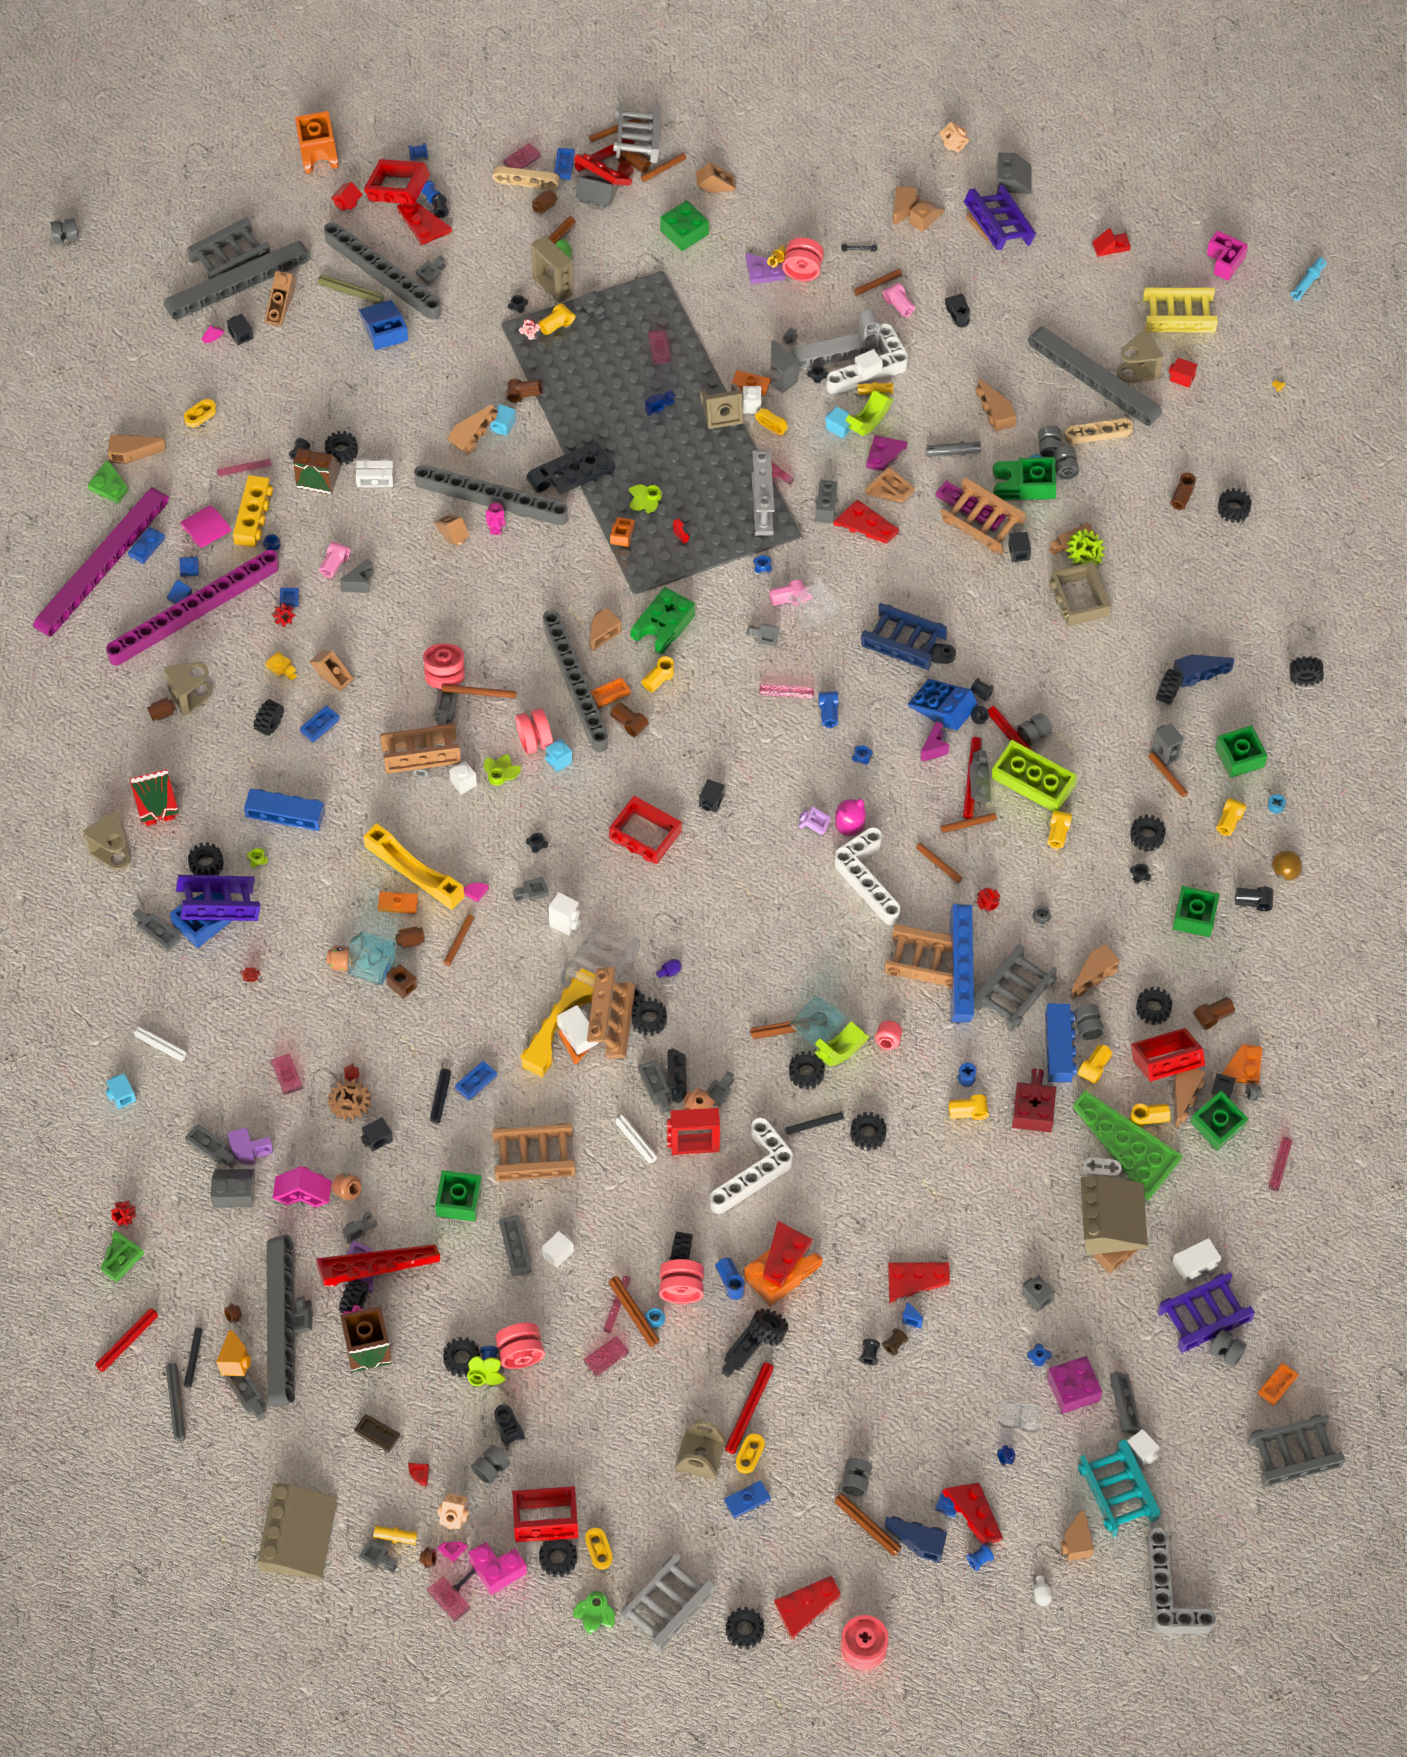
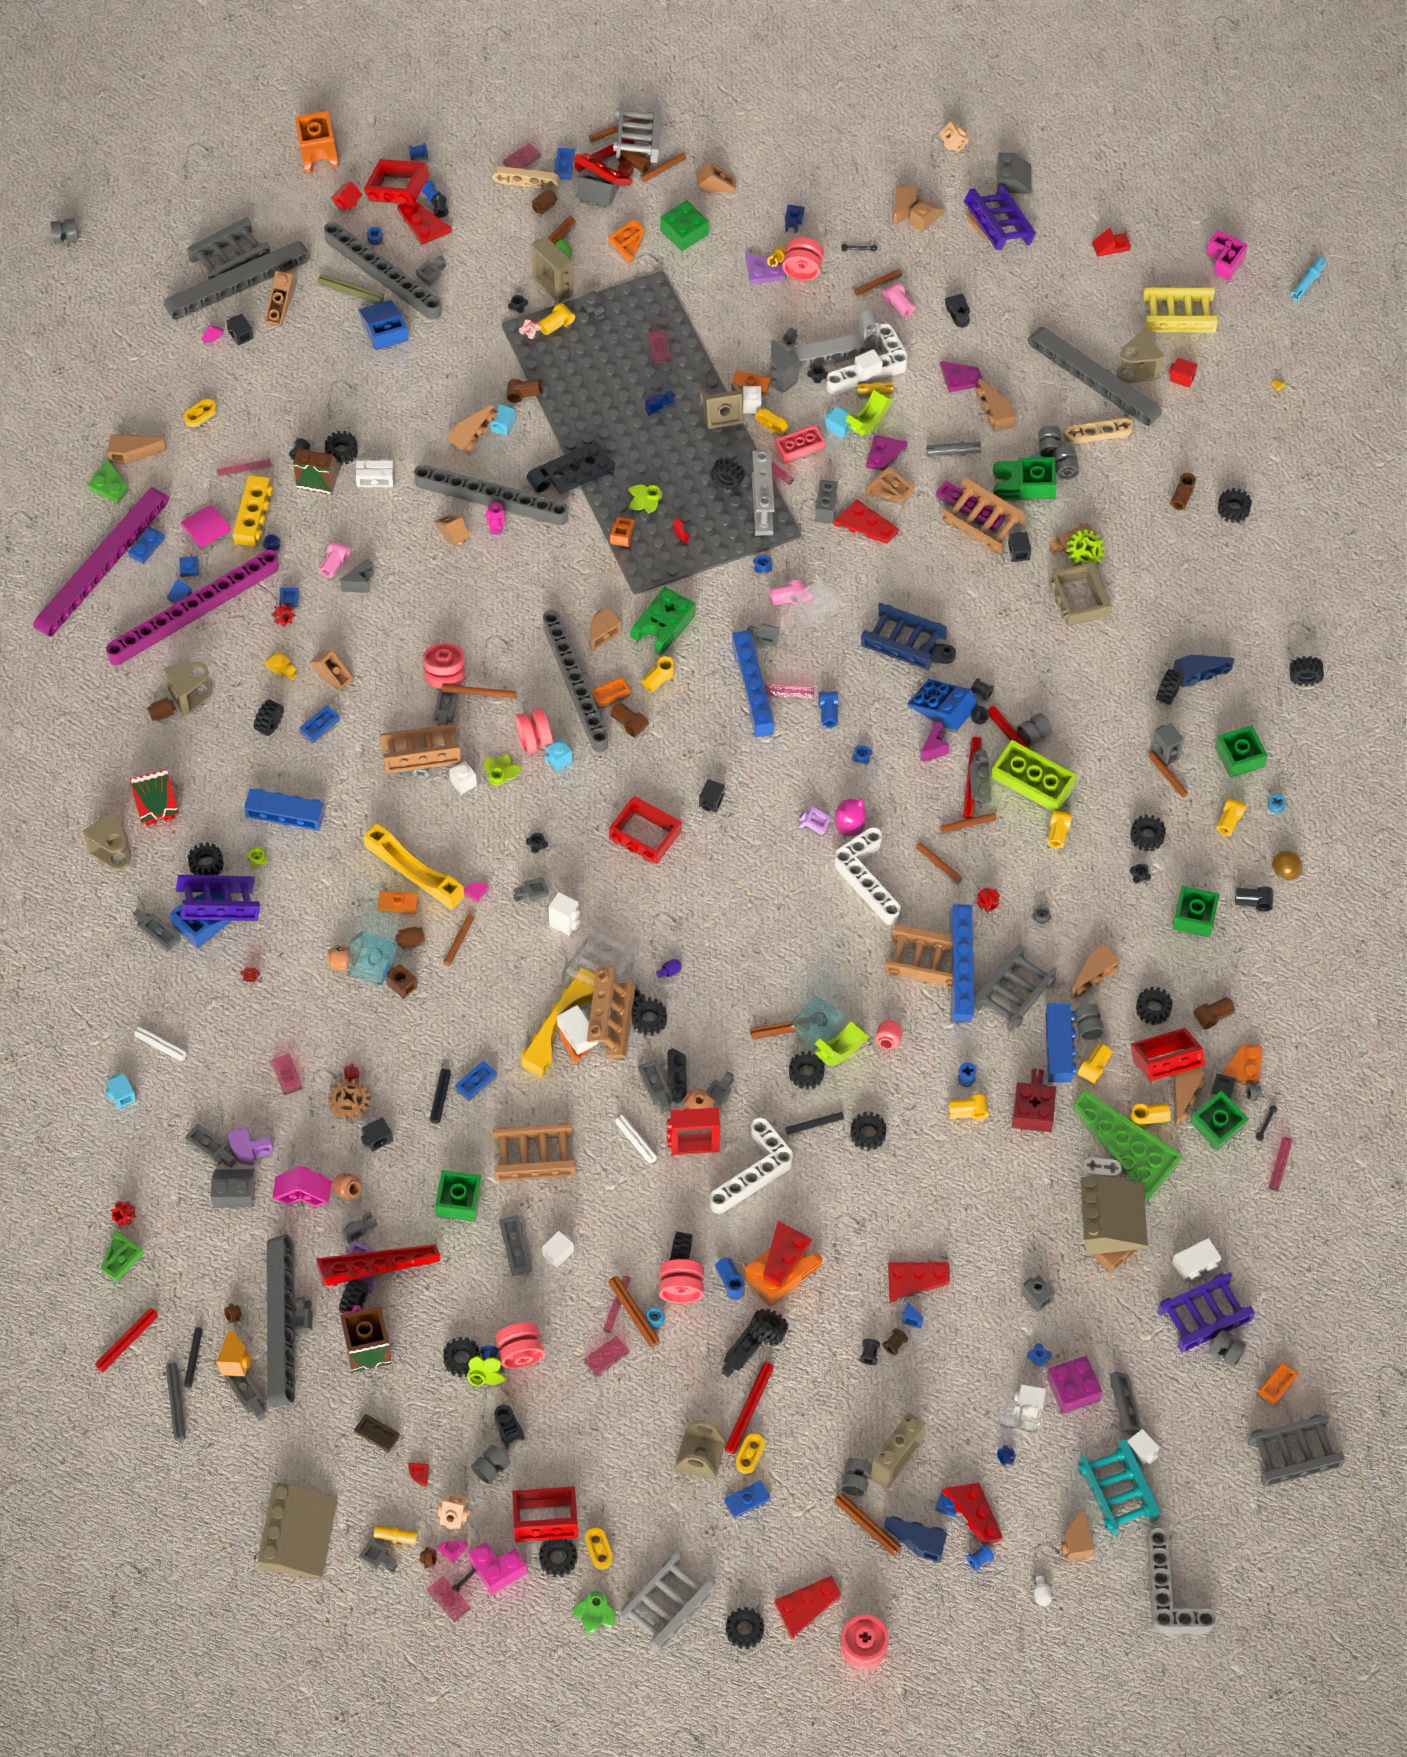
(374, 240): none -> blue bush
(627, 239): none -> orange wing
(727, 474): none -> black tyre
(756, 695): none -> blue arch
(793, 217): none -> clear blue plate
(799, 443): none -> coral piece
(898, 1450): none -> dark tan window
(959, 376): none -> magenta wing
(1030, 1395): none -> white brick
(1260, 1136): none -> black hinge

